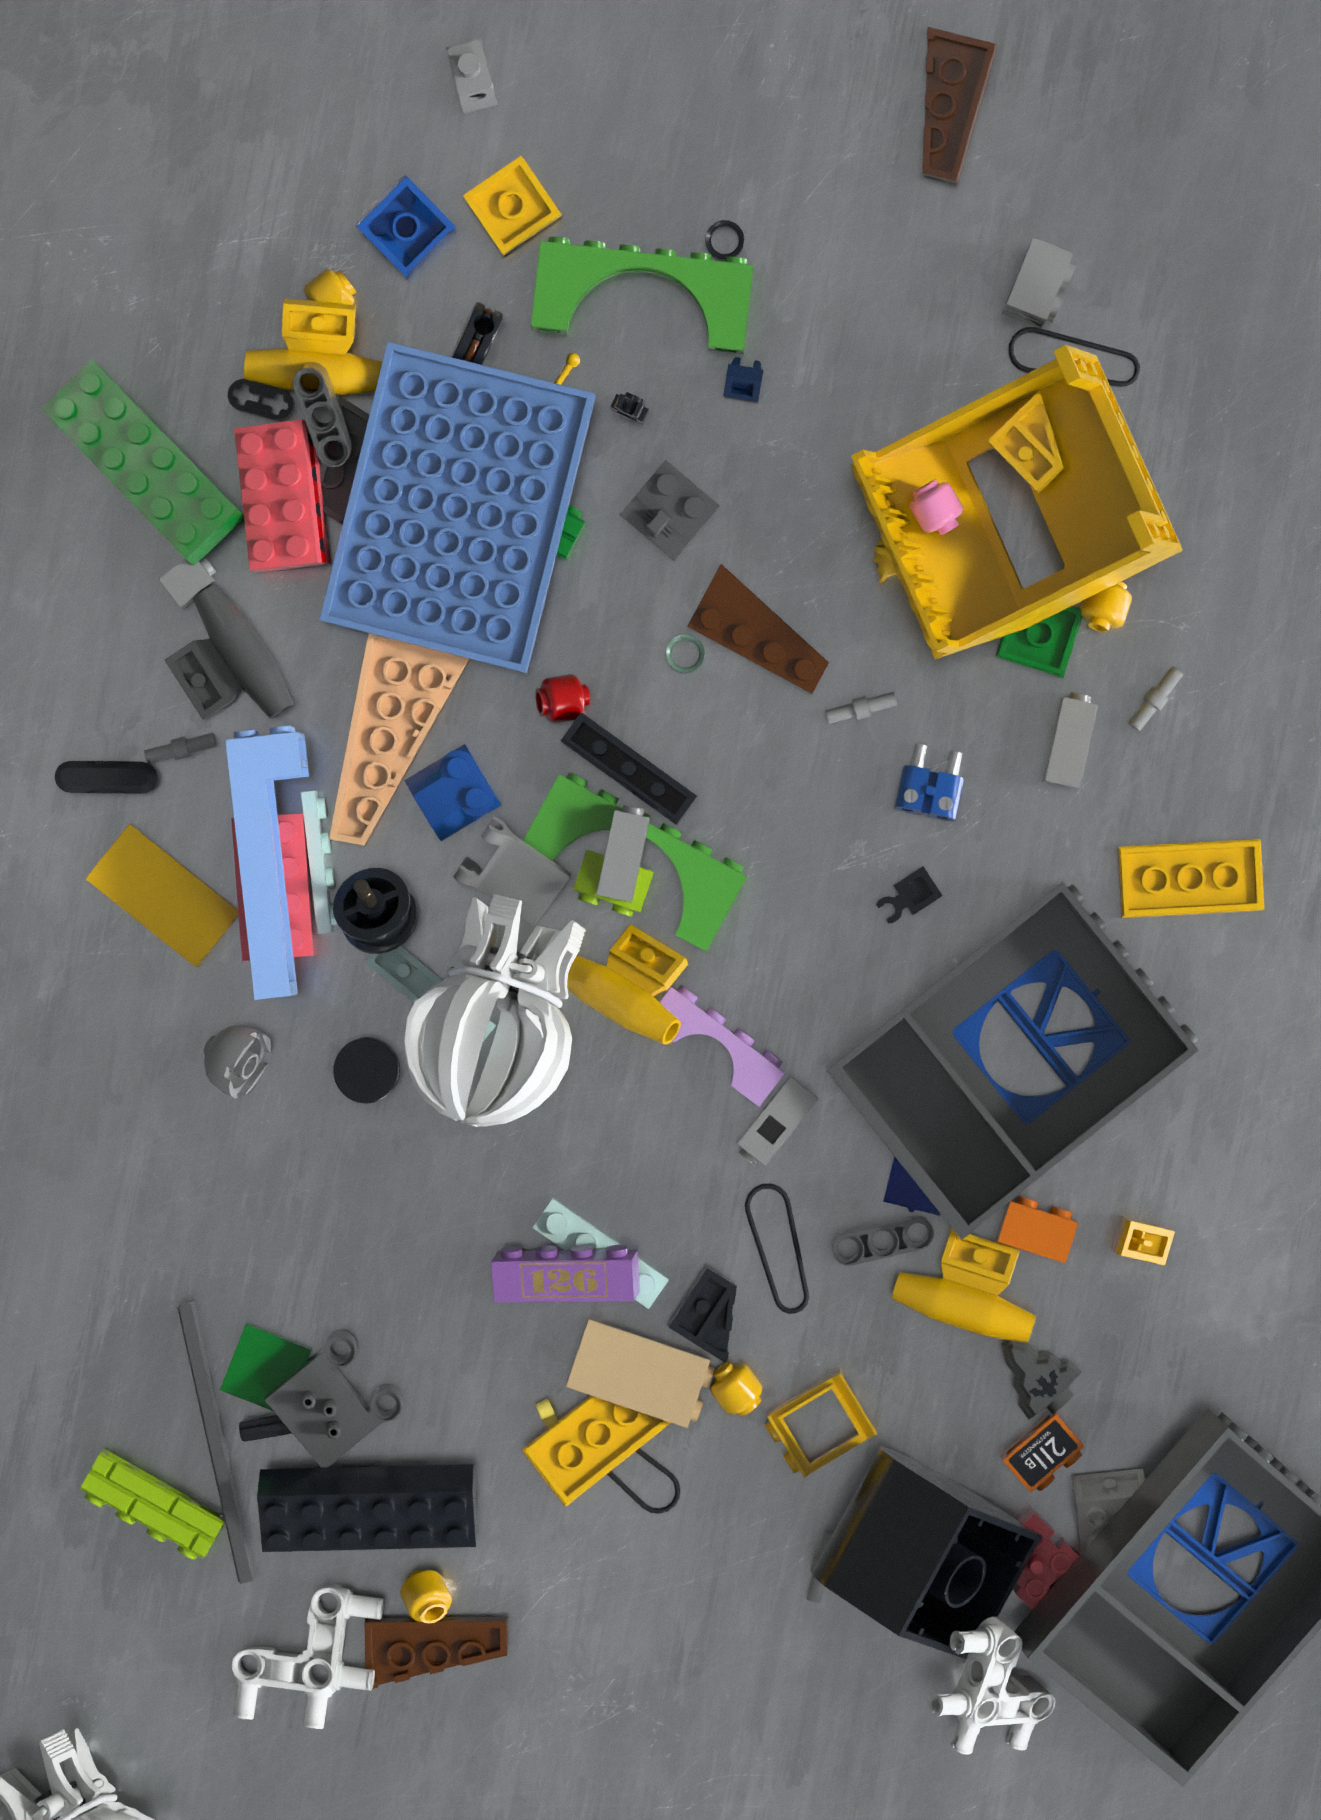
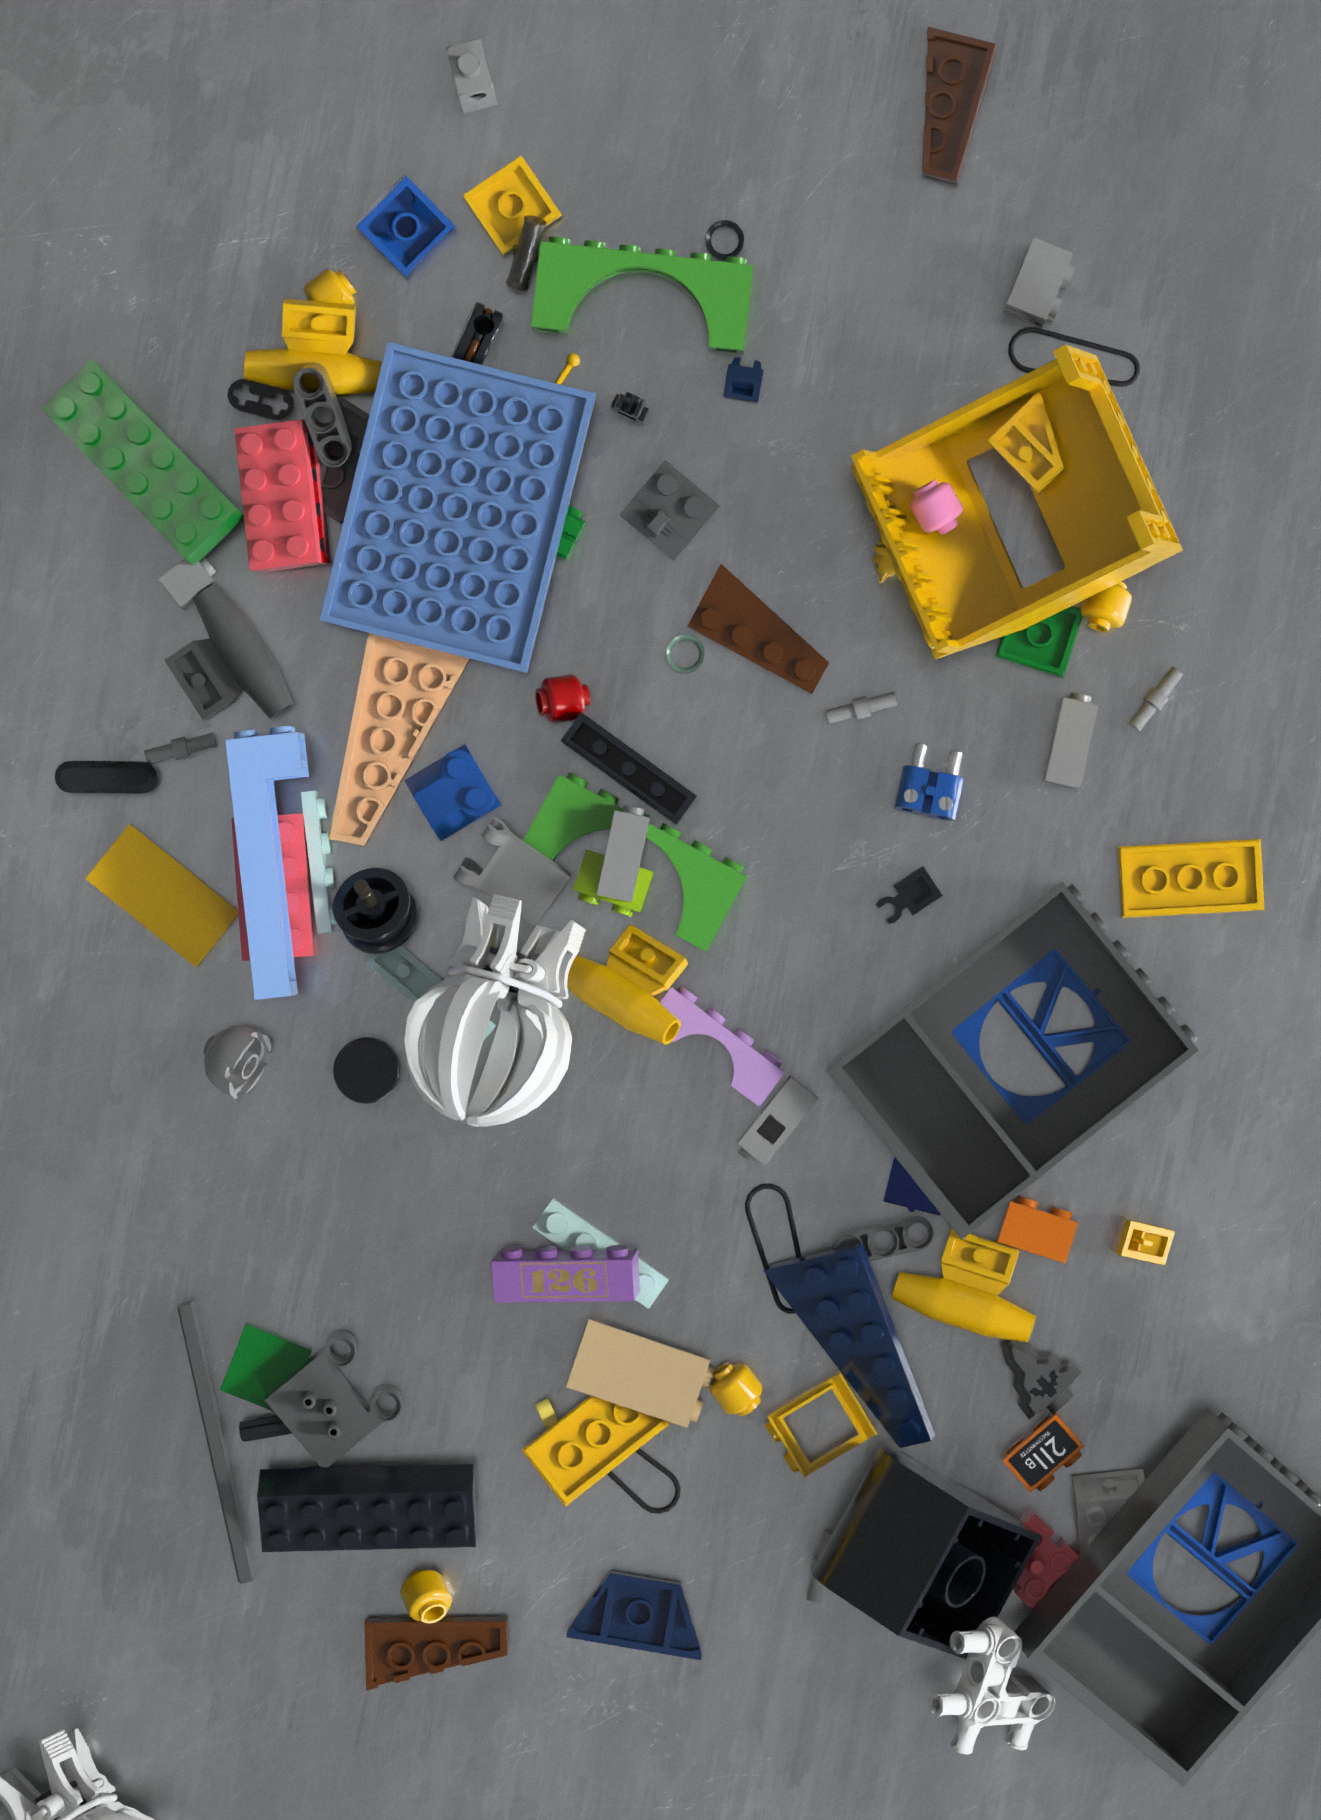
(152, 1503): lime brick -> none
(323, 1648): white pin -> none
(526, 252): none -> clear smoke pin
(639, 1616): none -> dark blue wing
(707, 1313): black wing -> none
(848, 1317): none -> dark blue wing

